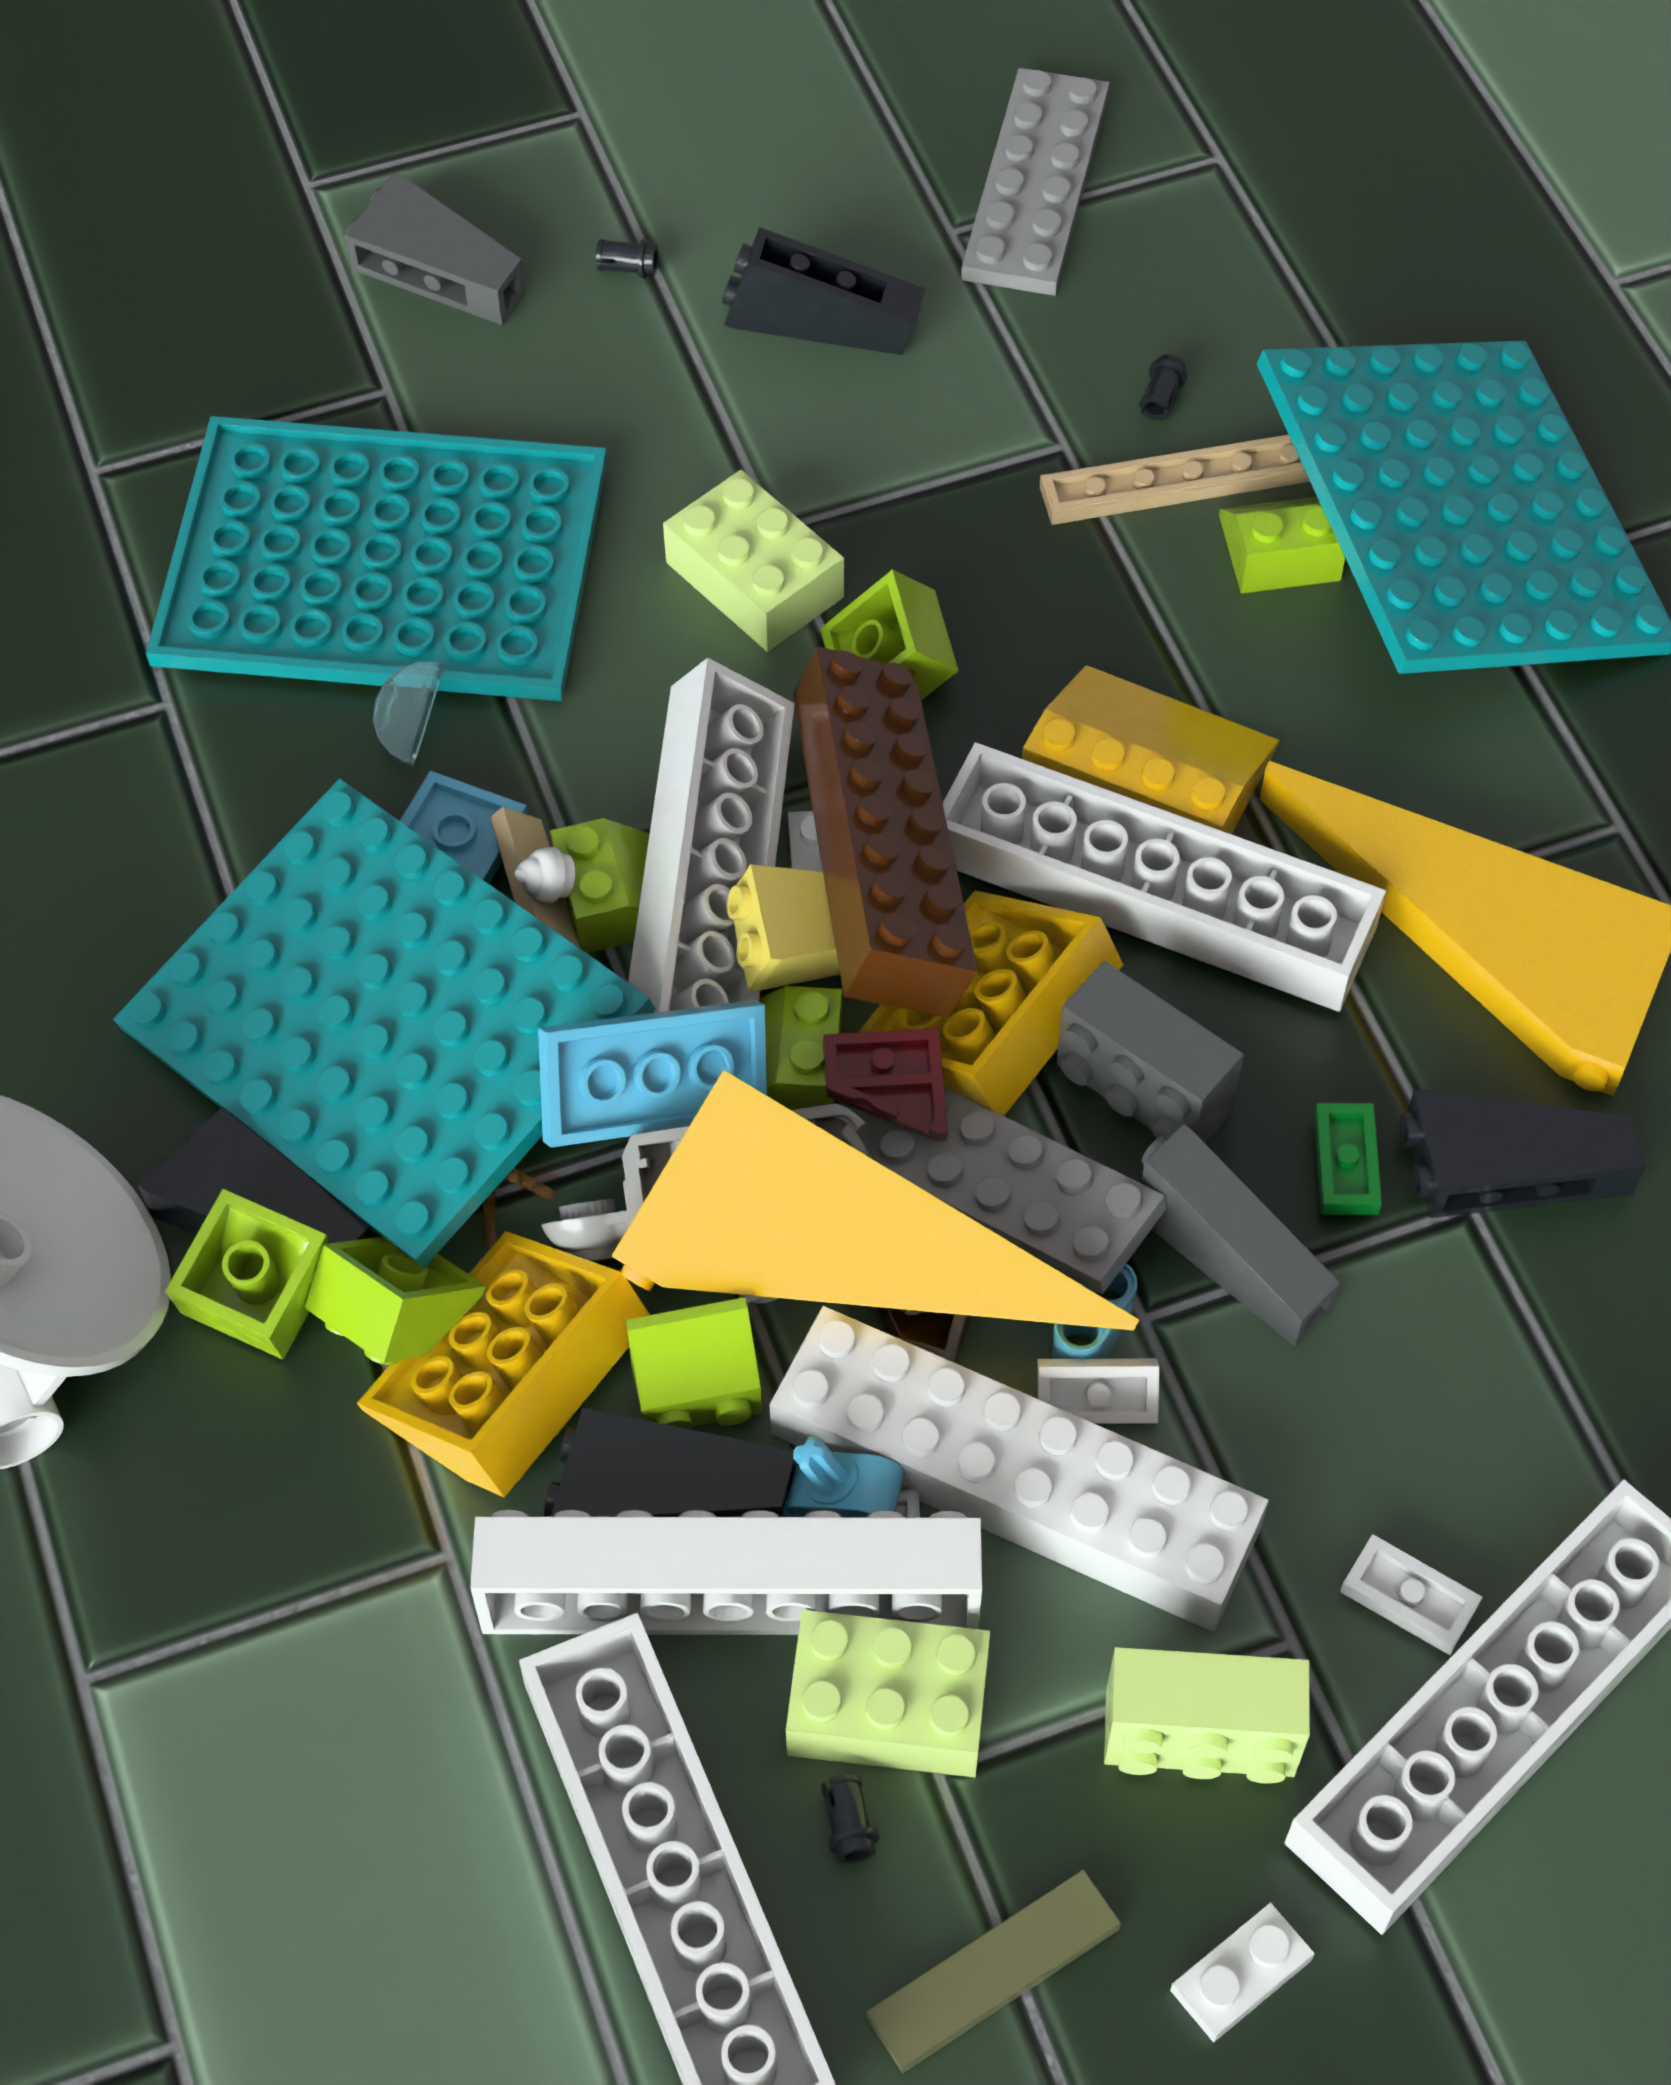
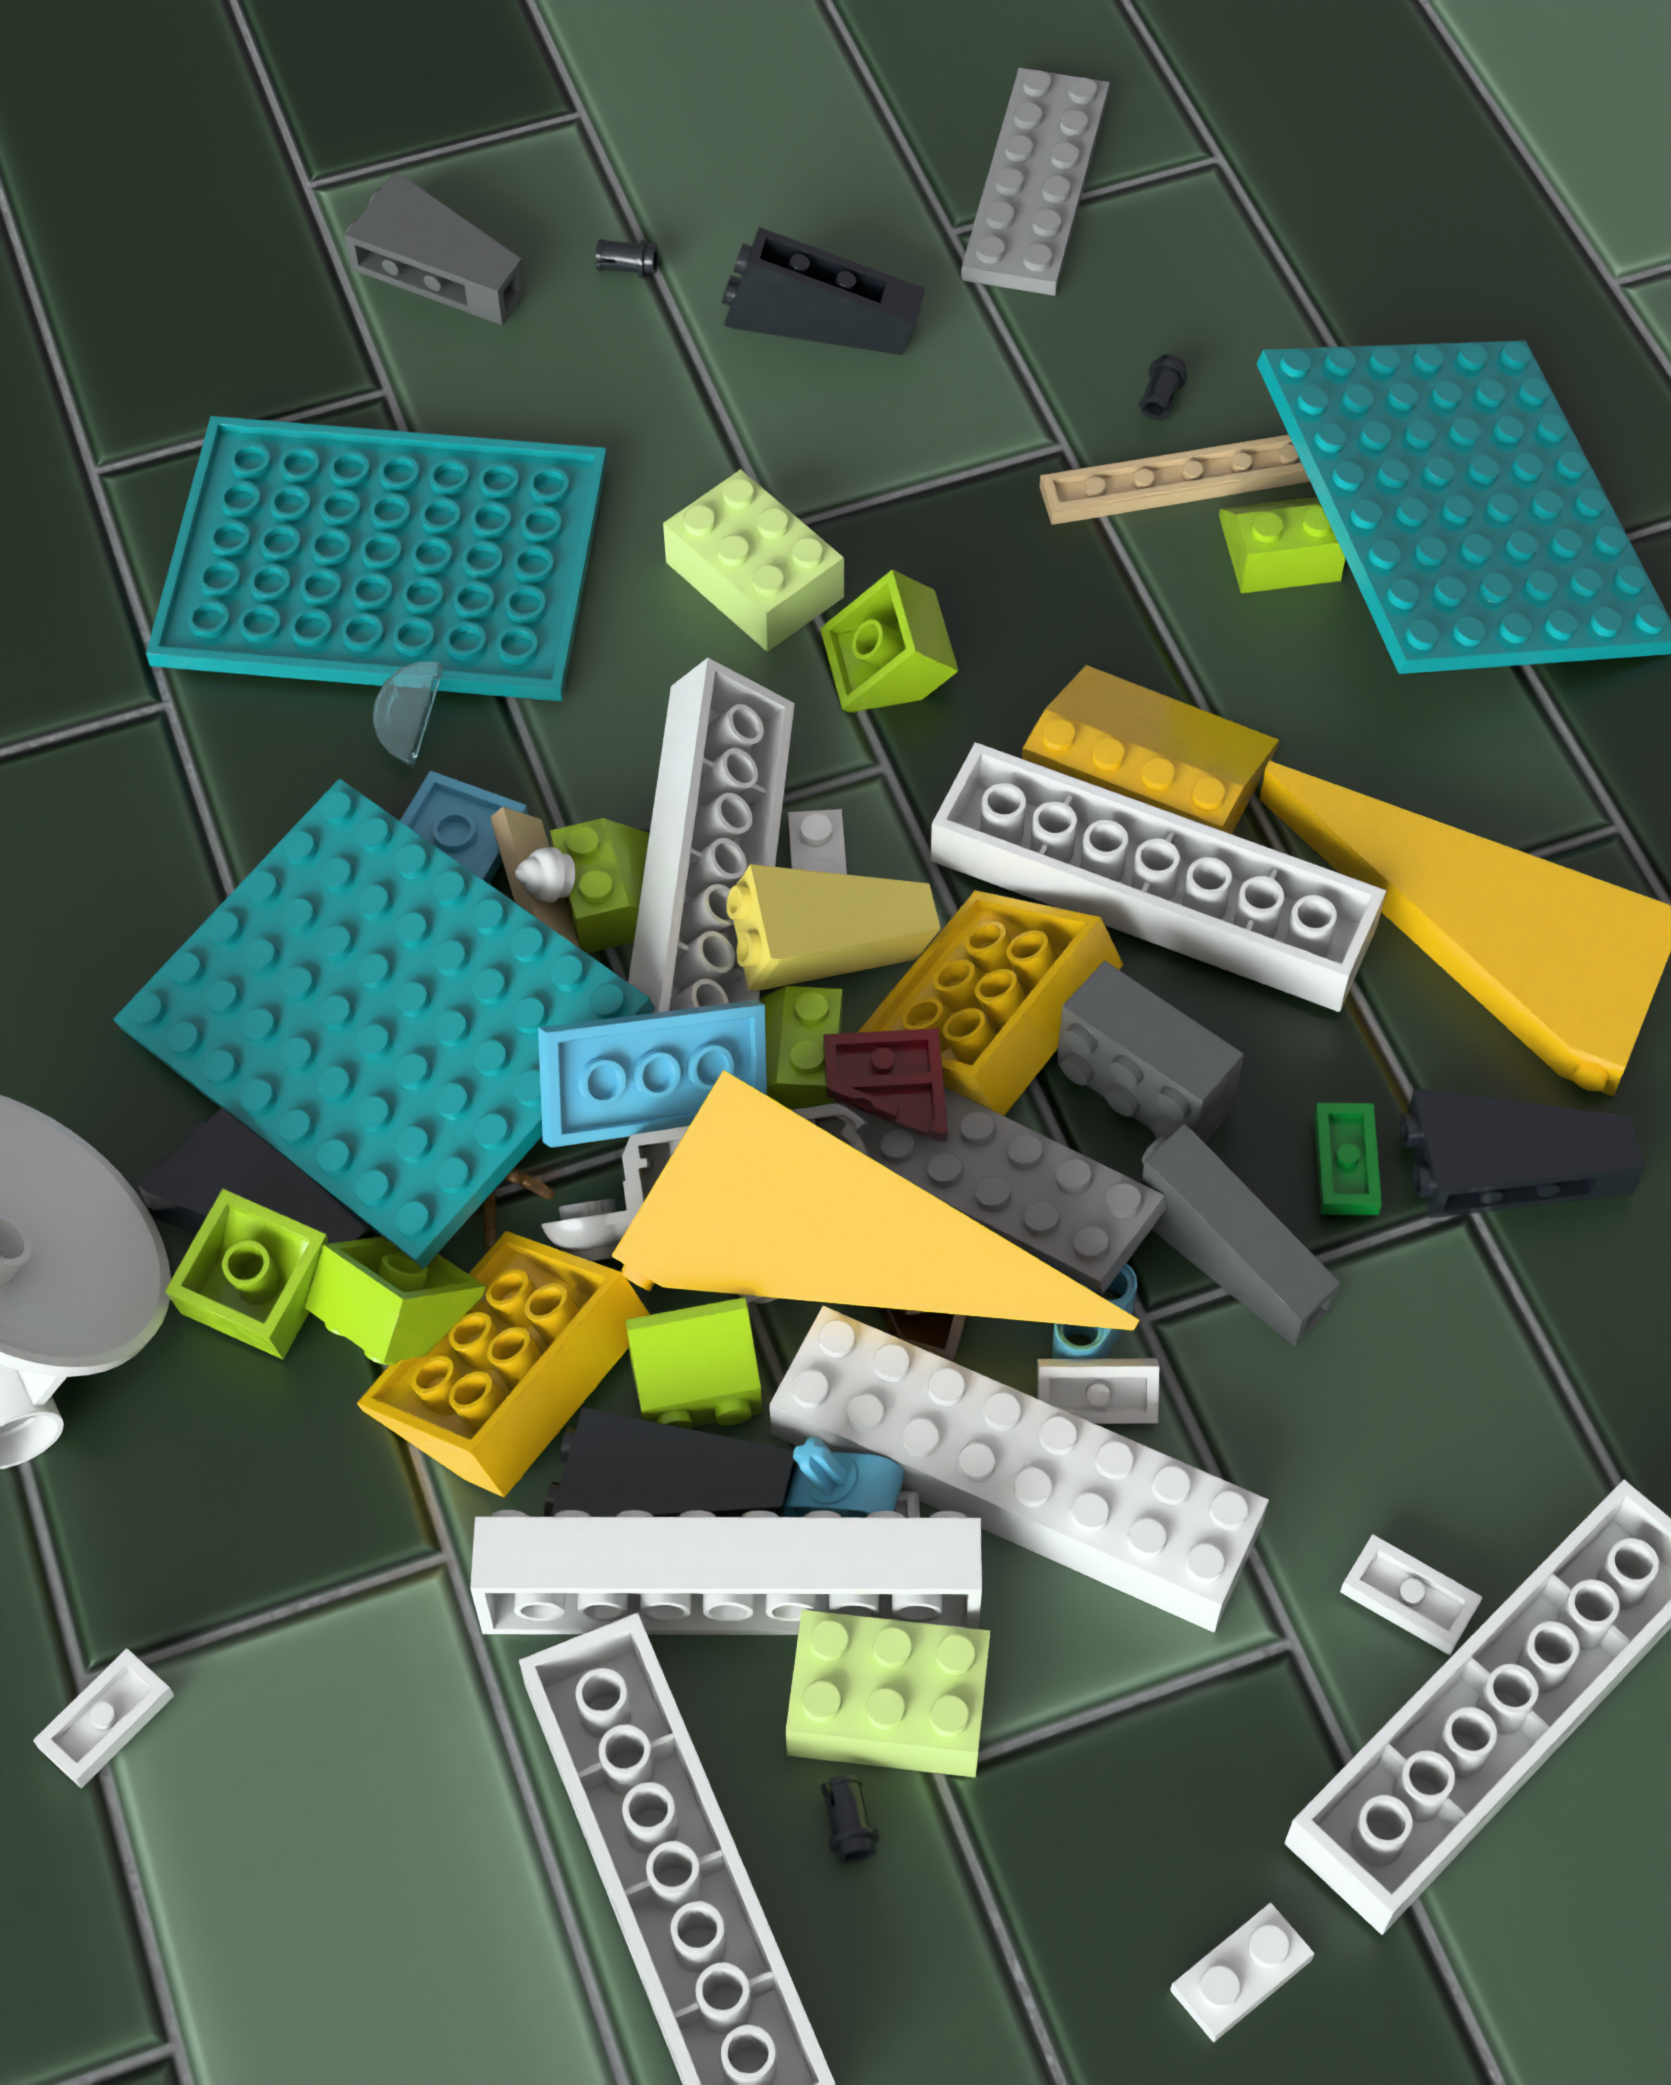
(103, 1718): none -> white plate
(882, 835): reddish brown brick -> none
(992, 1971): olive tile -> none
(1206, 1714): yellowish green brick -> none

